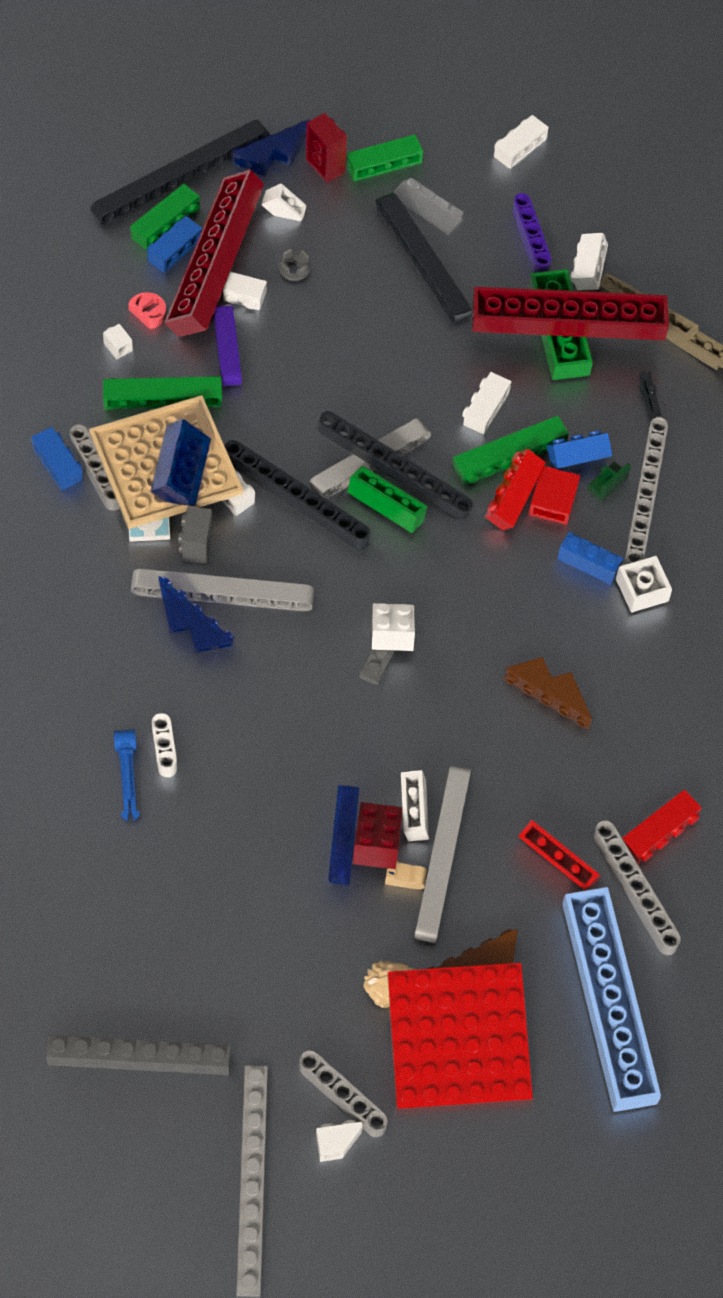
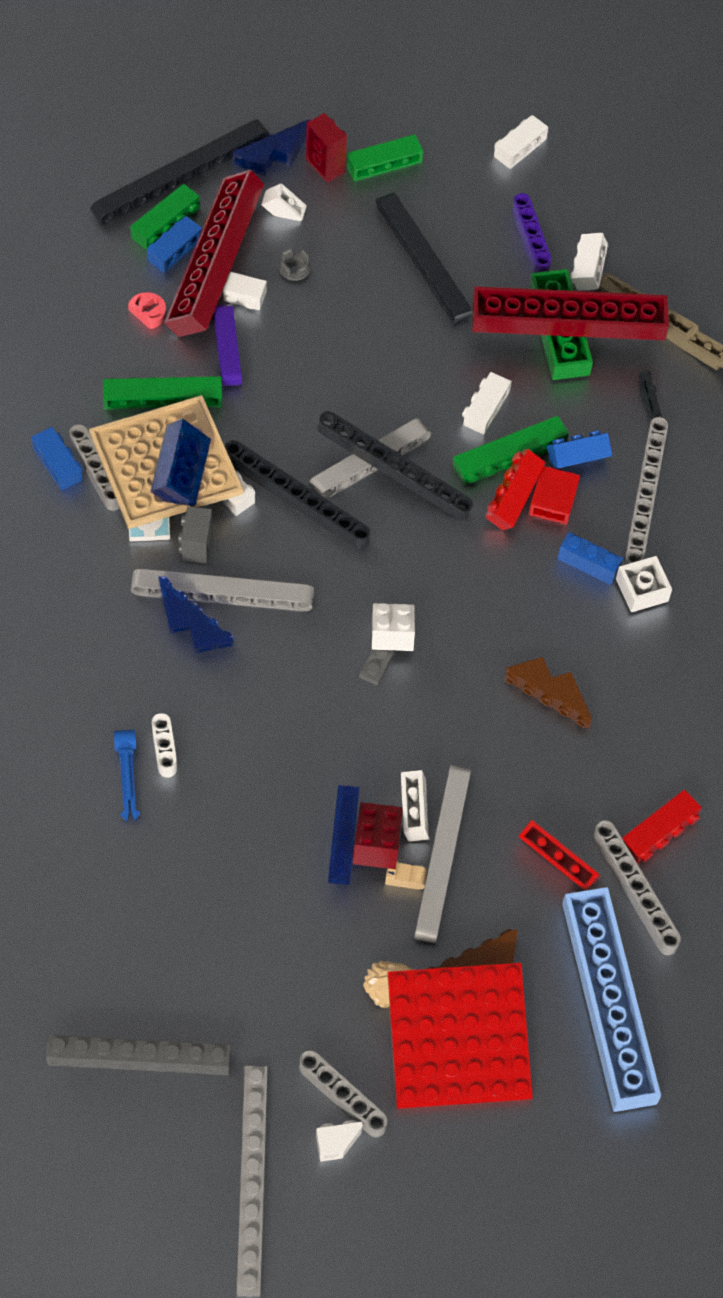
(117, 341): white brick -> none
(387, 499): green brick -> none
(430, 209): clear windscreen -> none
(609, 479): dark green panel -> none

